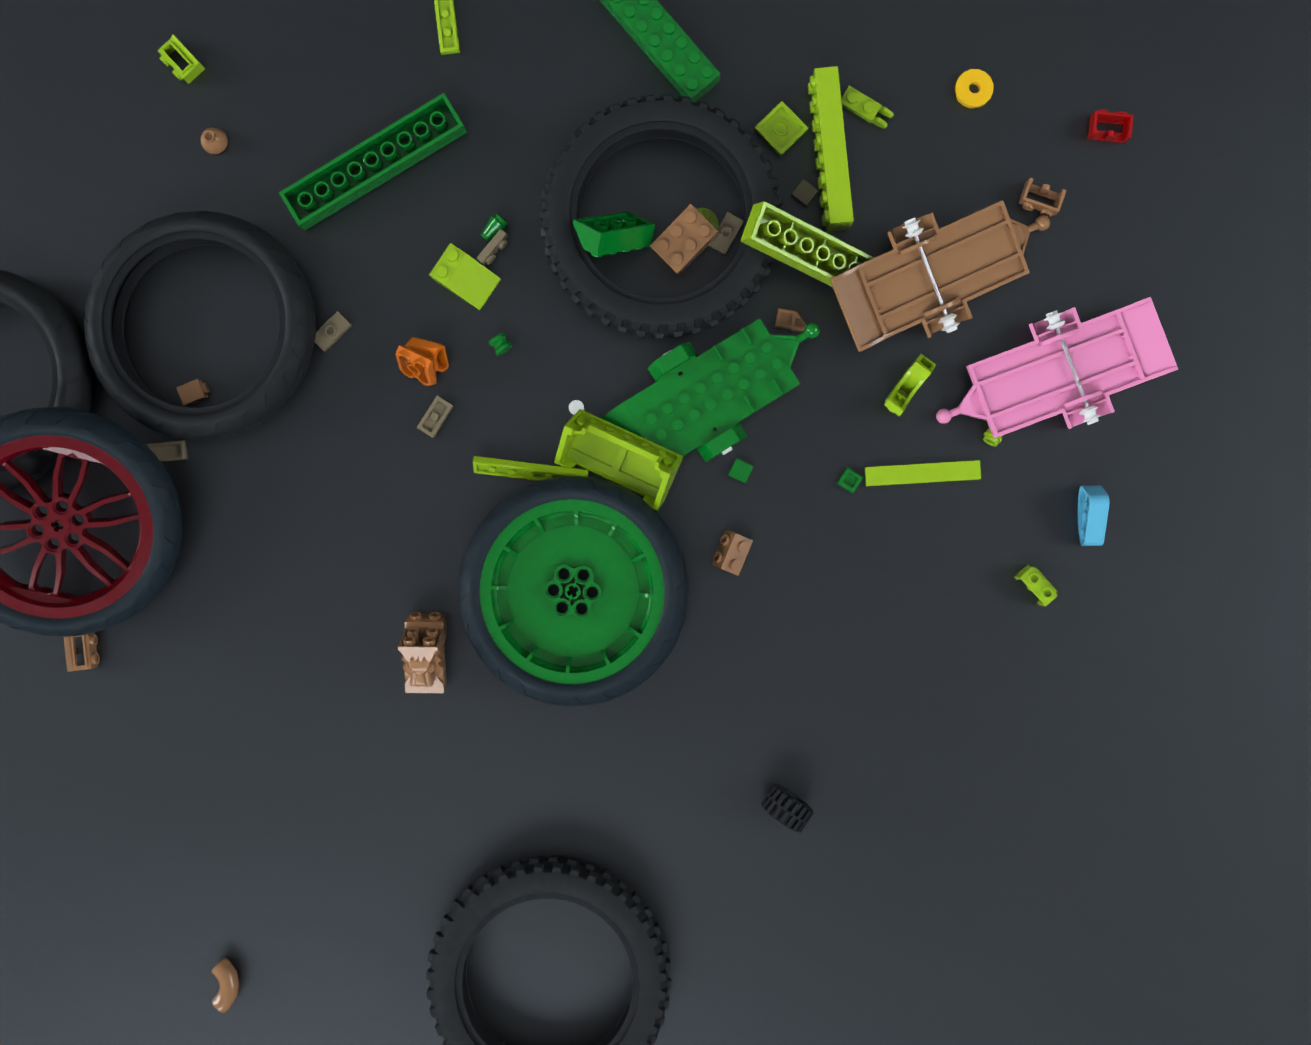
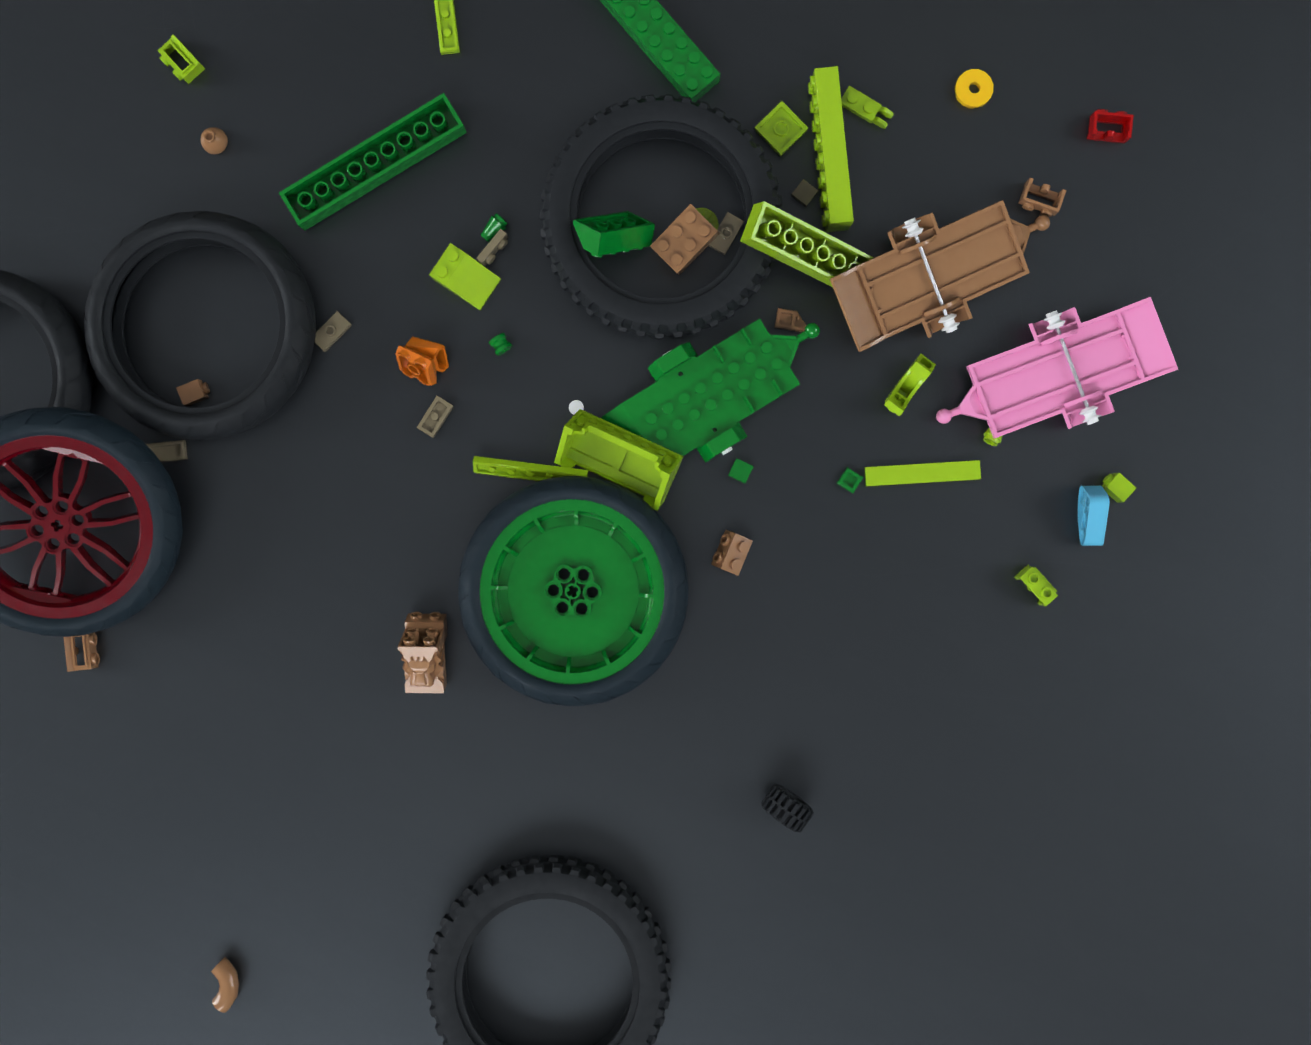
(1118, 487): none -> lime brick

